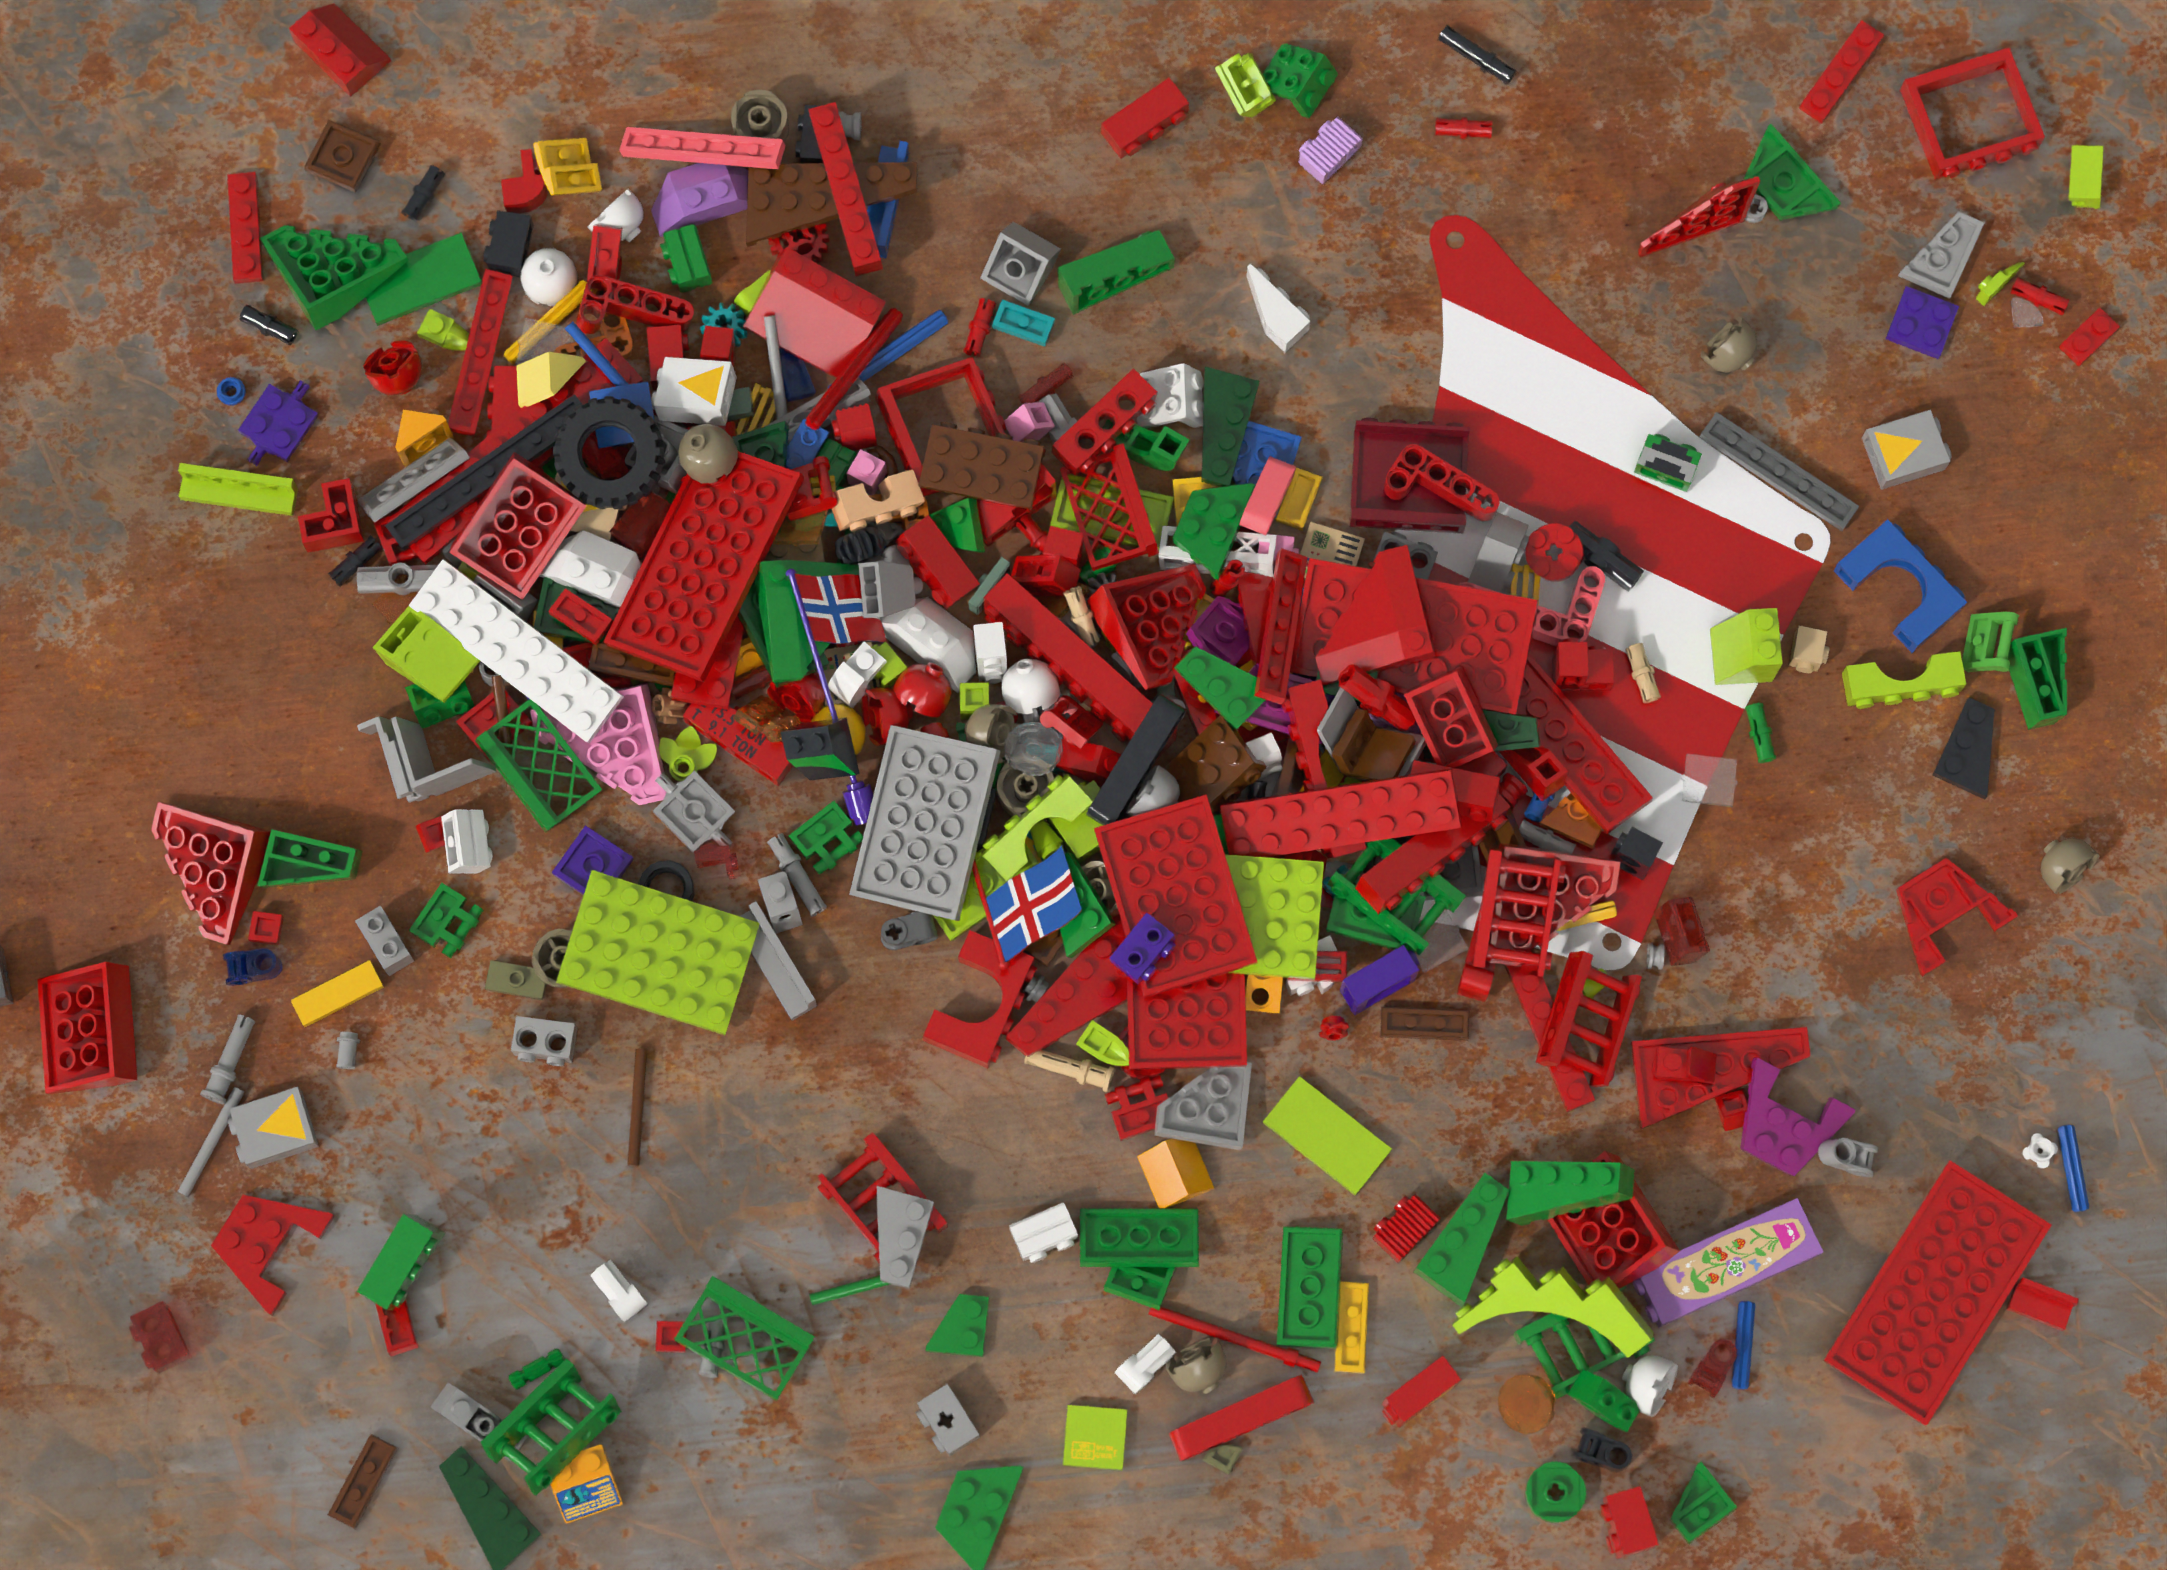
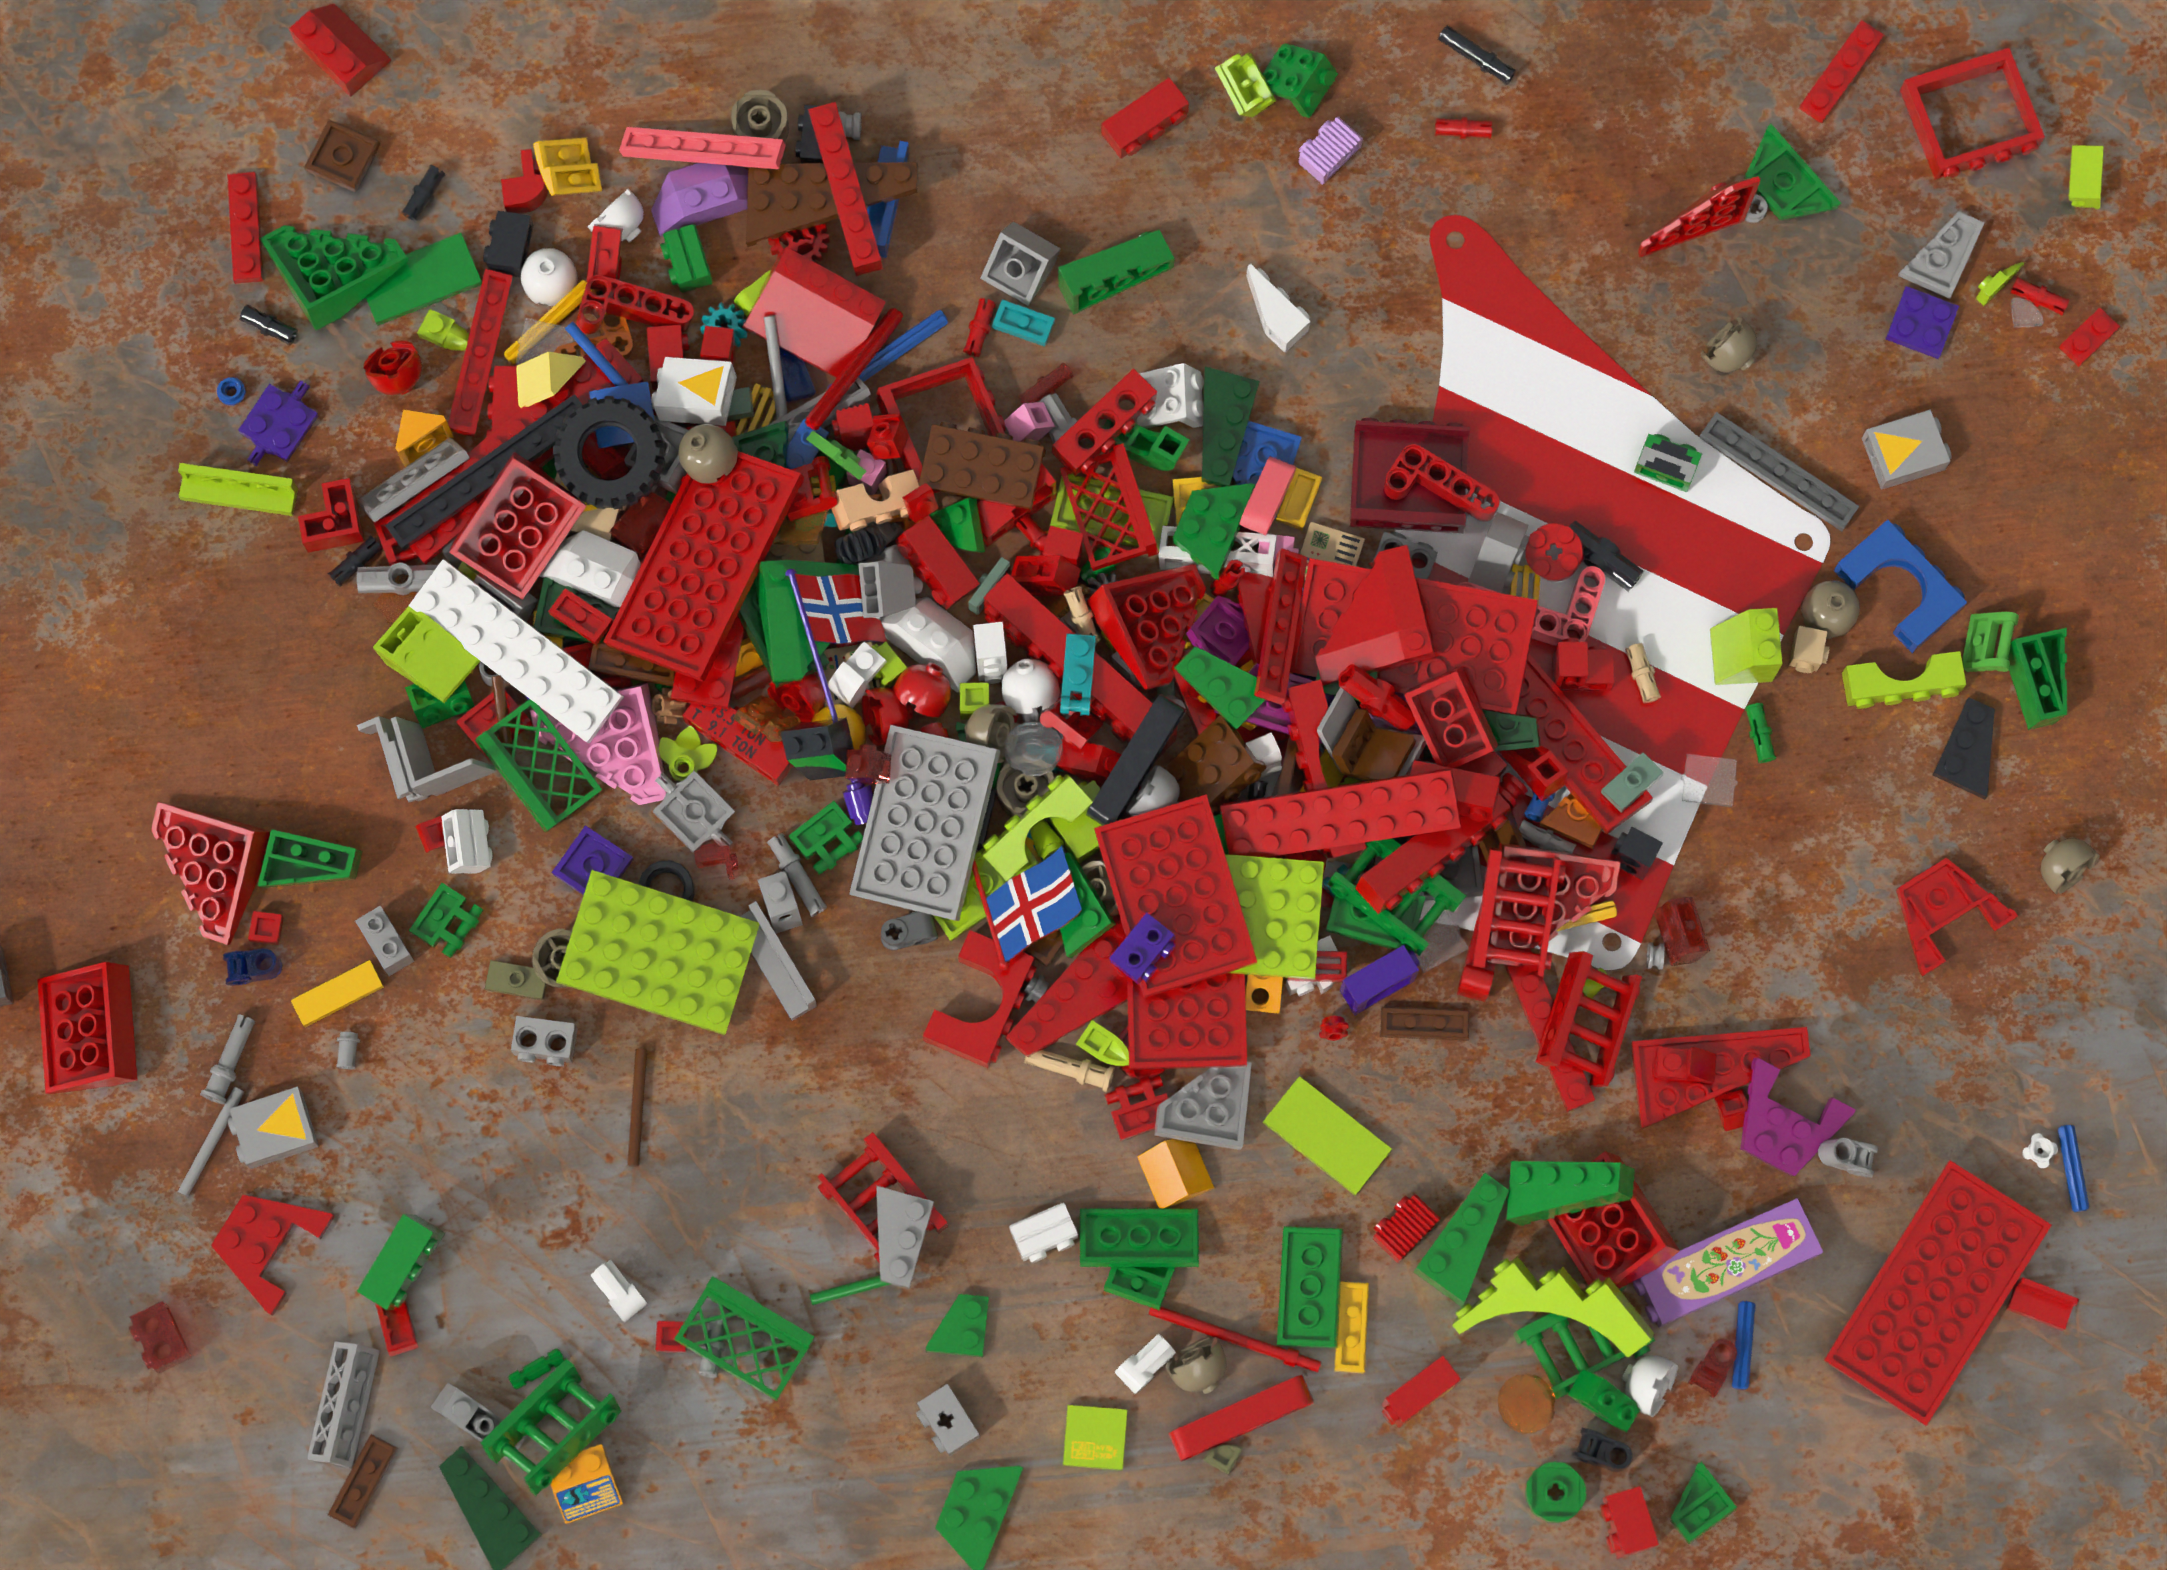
(347, 1404): none -> light grey fence
(838, 454): none -> bright green plate
(868, 765): none -> clear red brick
(887, 436): none -> red brick
(920, 502): none -> red plate
(1078, 673): none -> teal plate
(1632, 782): none -> sand green plate
(1831, 608): none -> dark tan cylinder

